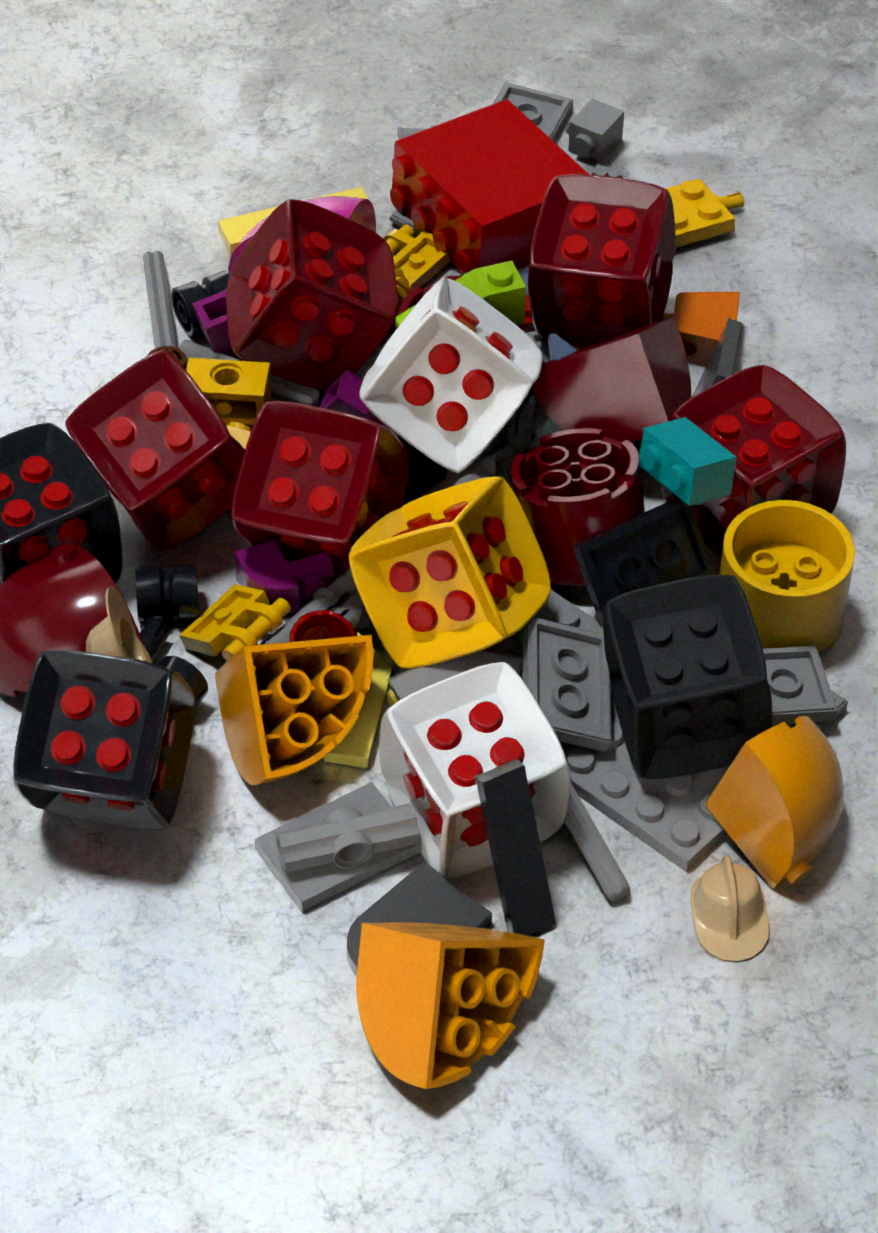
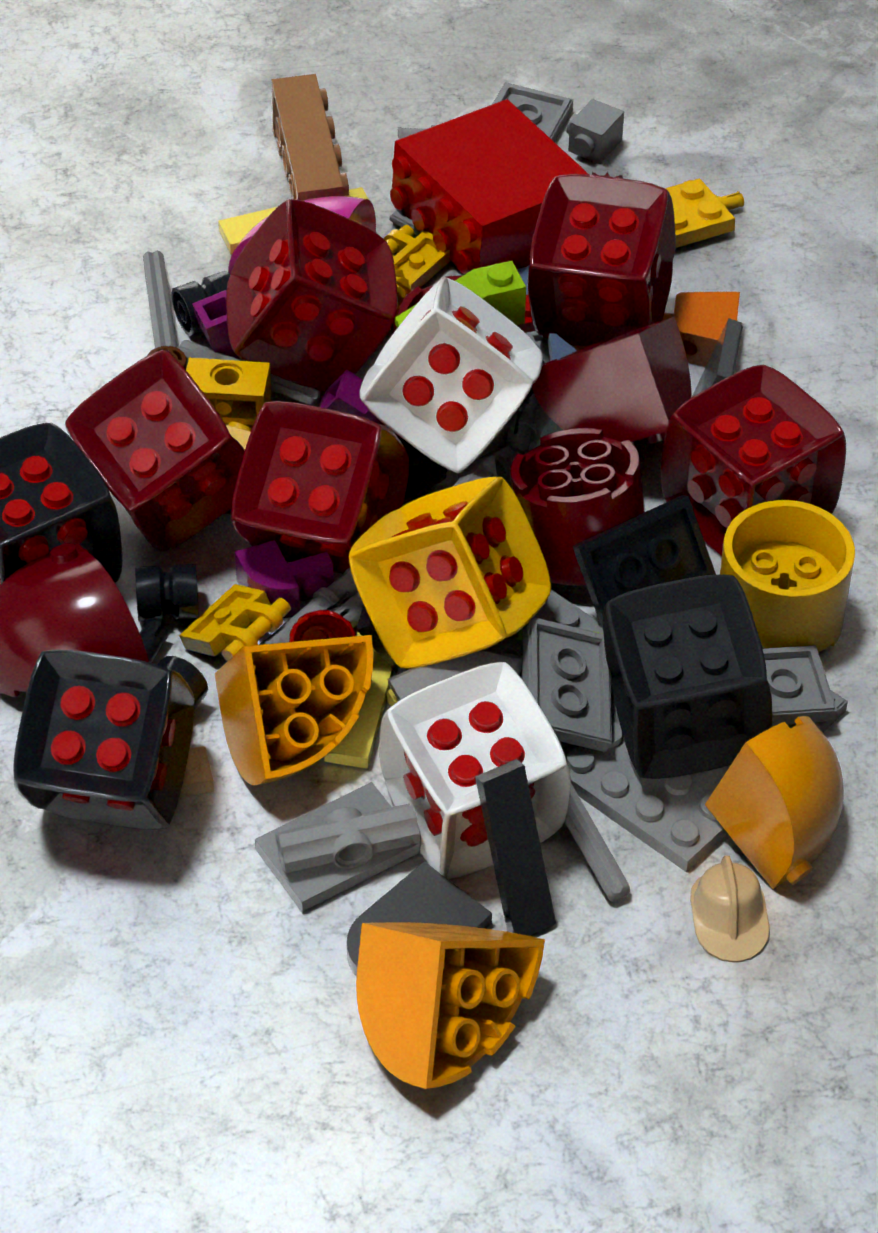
(116, 630): tan piece -> none
(198, 774): none -> tan plate
(306, 138): none -> medium nougat wedge
(687, 461): teal brick -> none

